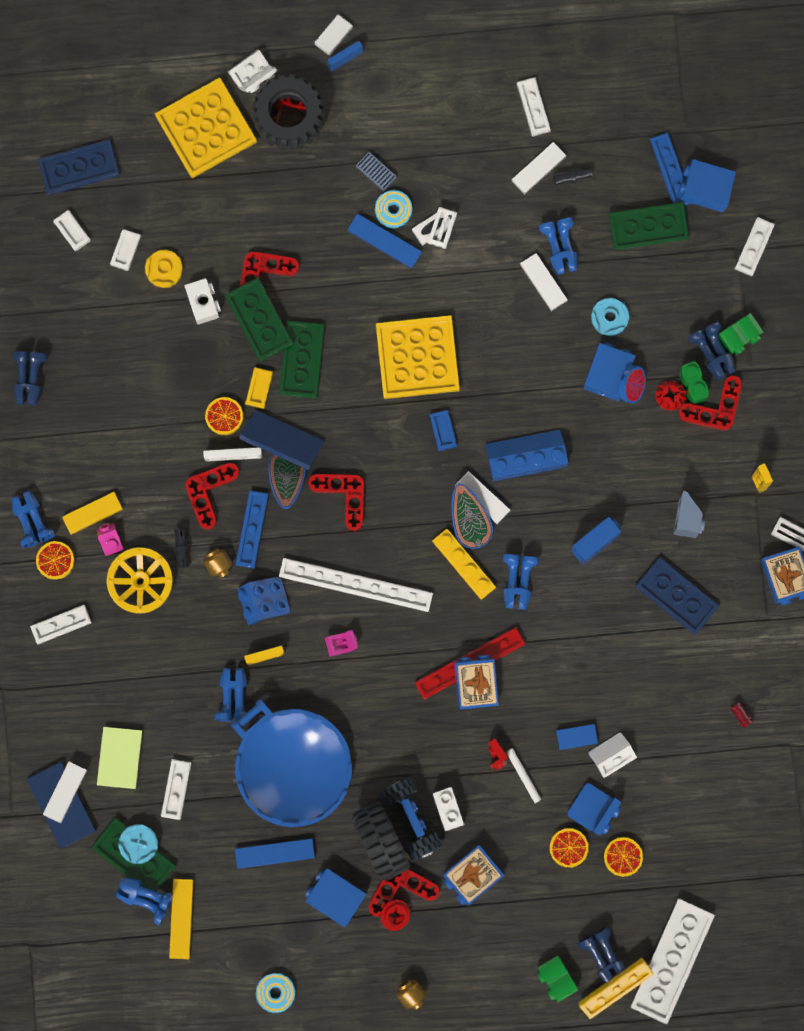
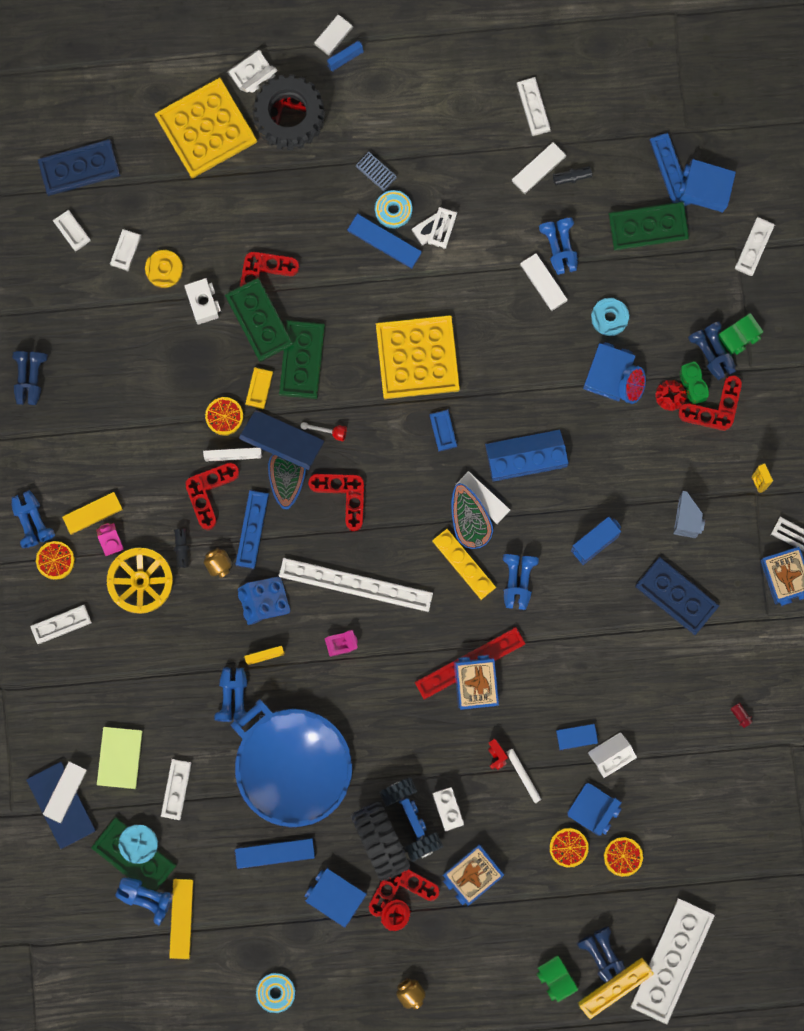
(338, 432): none -> hinge

